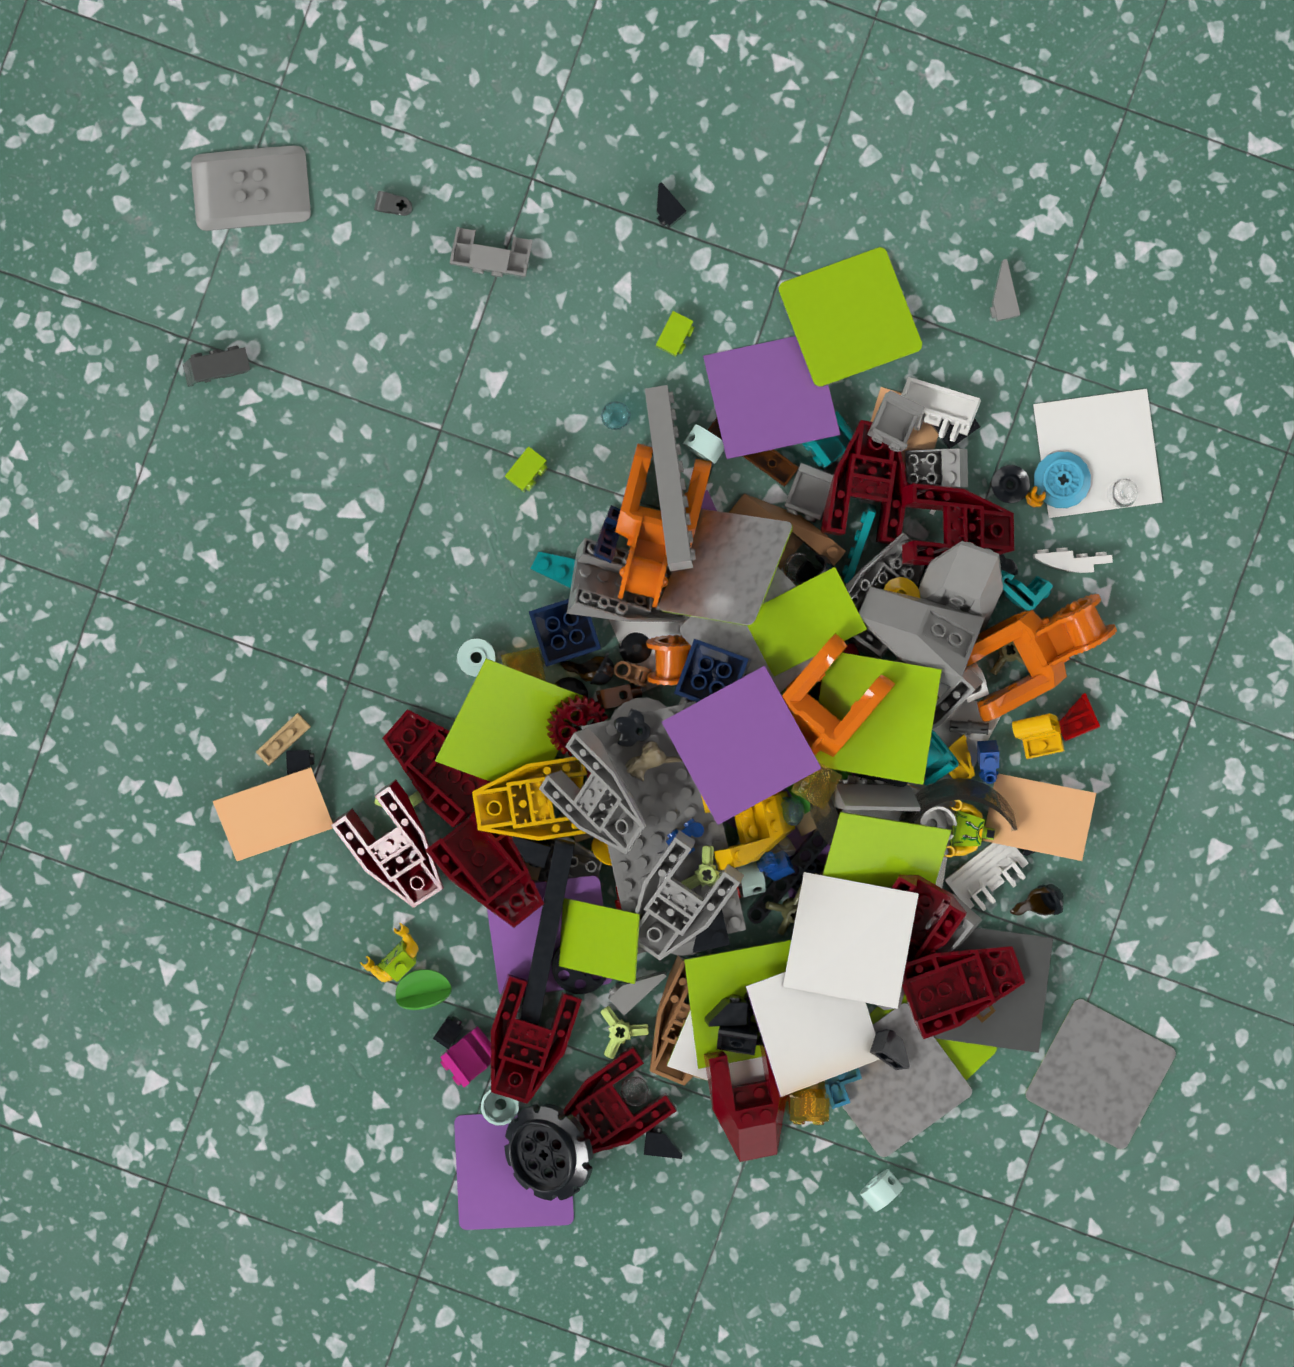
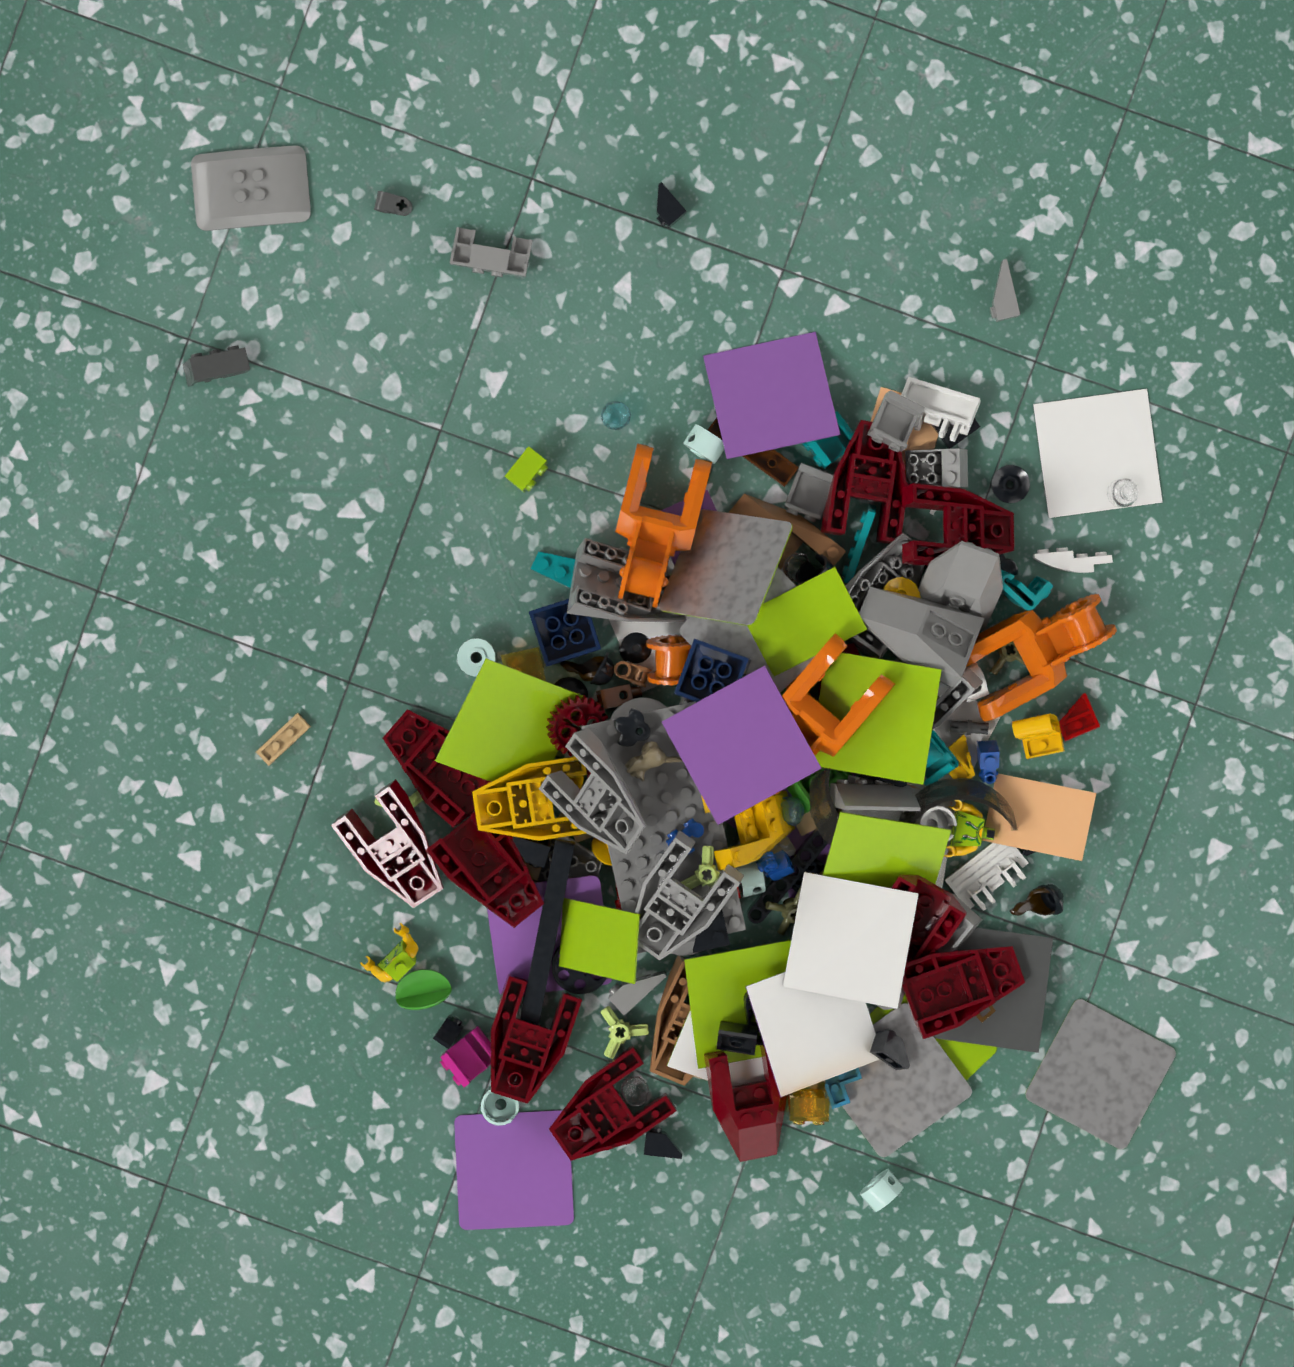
(273, 814): light nougat piece -> none
(299, 760): black slope -> none
(548, 1152): black piece -> none
(608, 538): dark blue slope -> none
(669, 479): light grey brick -> none
(674, 334): lime brick -> none
(728, 1012): black slope -> none
(818, 786): clear yellow slope -> none
(850, 317): lime piece -> none
(1033, 499): light orange plate -> none
(1070, 492): medium azure piece -> none

